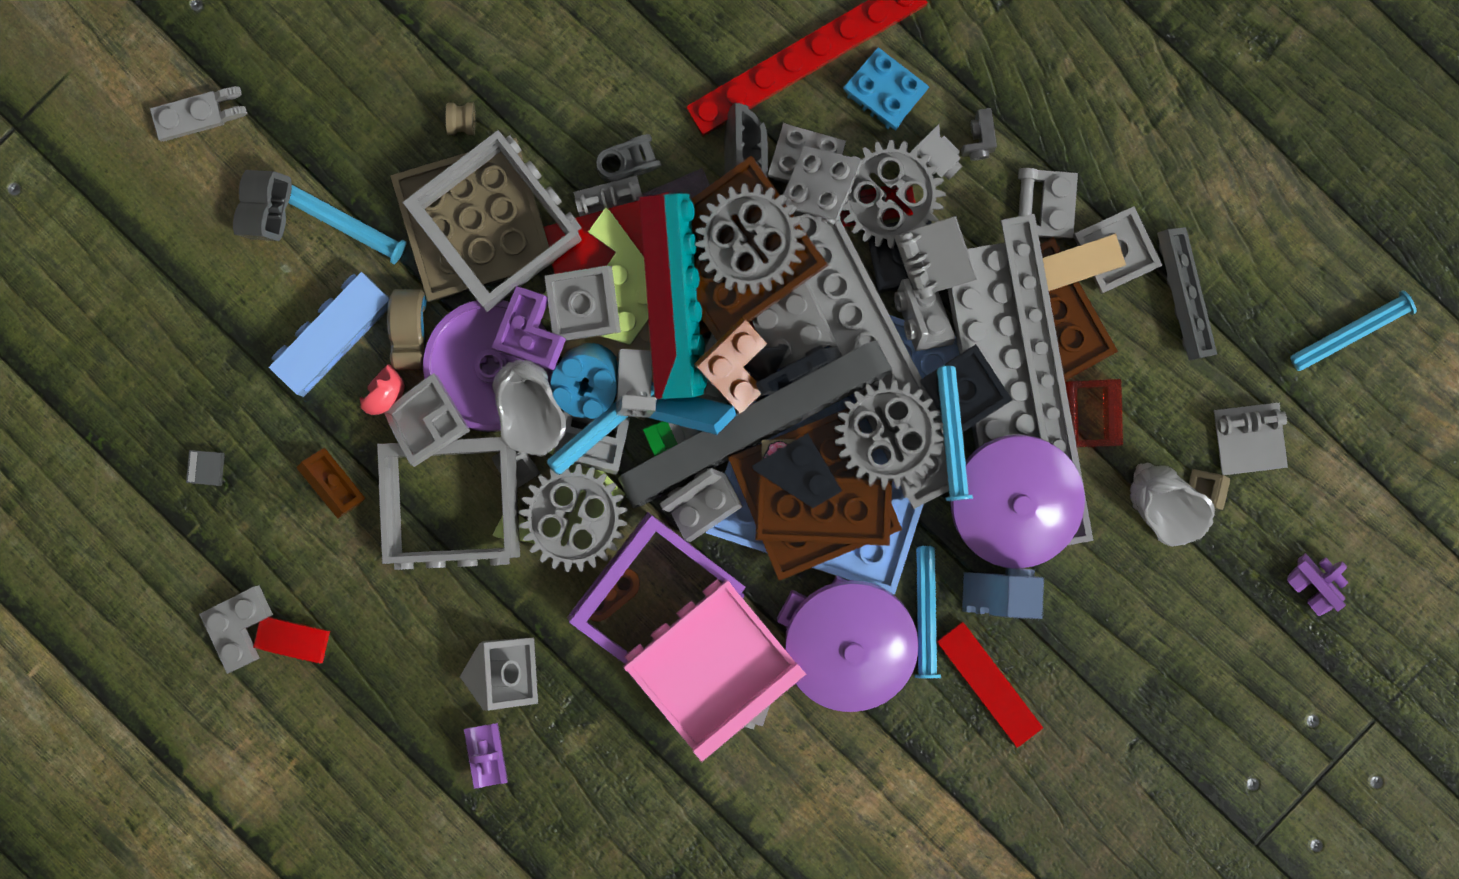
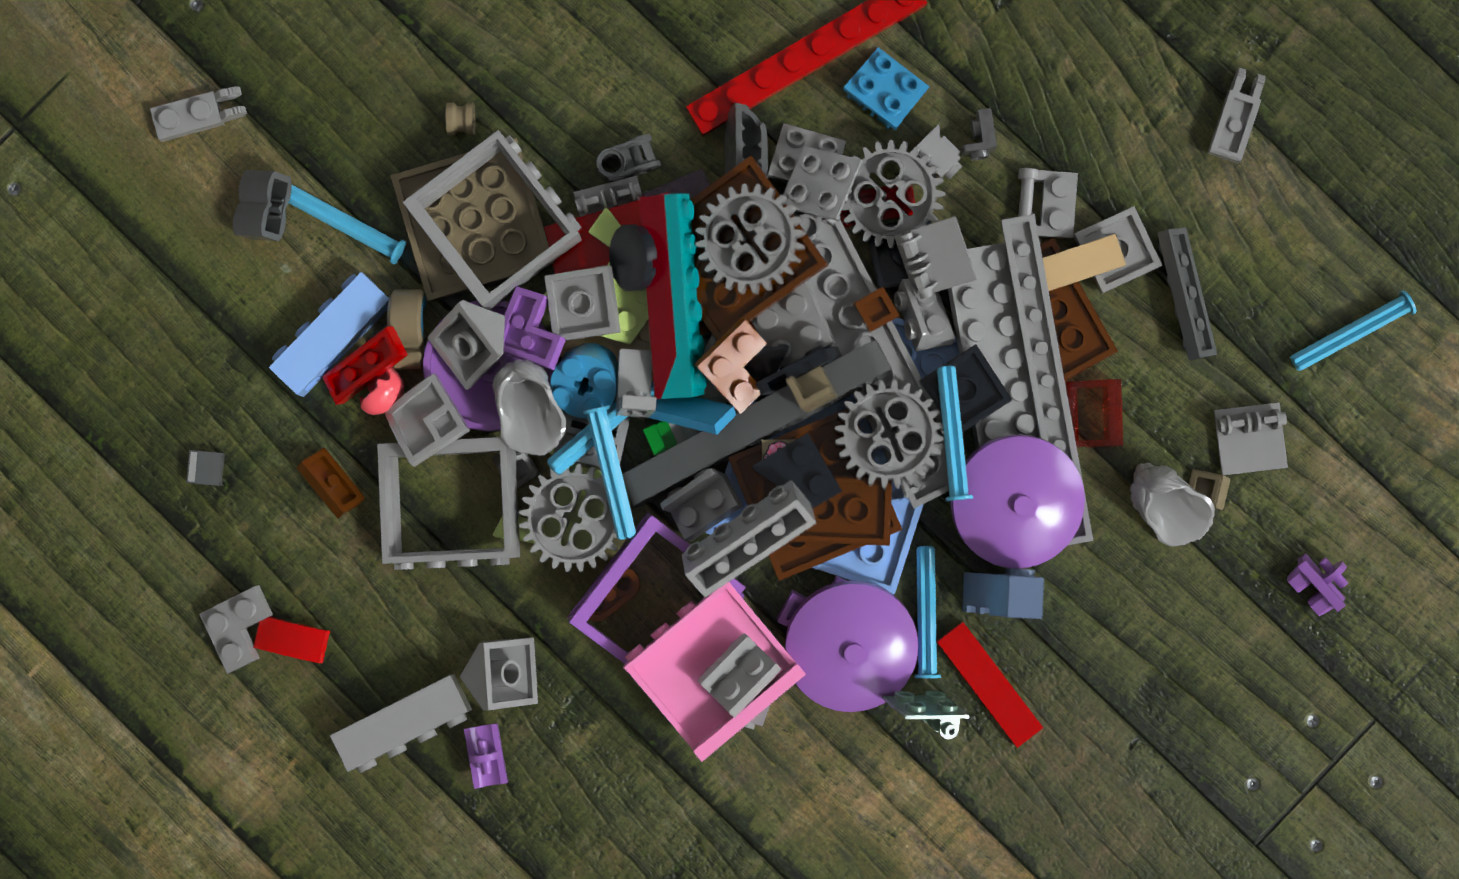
(364, 365): none -> red tile
(400, 723): none -> light grey brick
(469, 341): none -> light grey slope
(611, 472): none -> medium azure axle
(632, 257): none -> black tile
(739, 675): none -> light grey bracket
(748, 538): none -> light grey brick
(812, 389): none -> dark tan panel
(876, 309): none -> reddish brown plate
(932, 708): none -> sand green hinge
(1236, 119): none -> light grey hinge

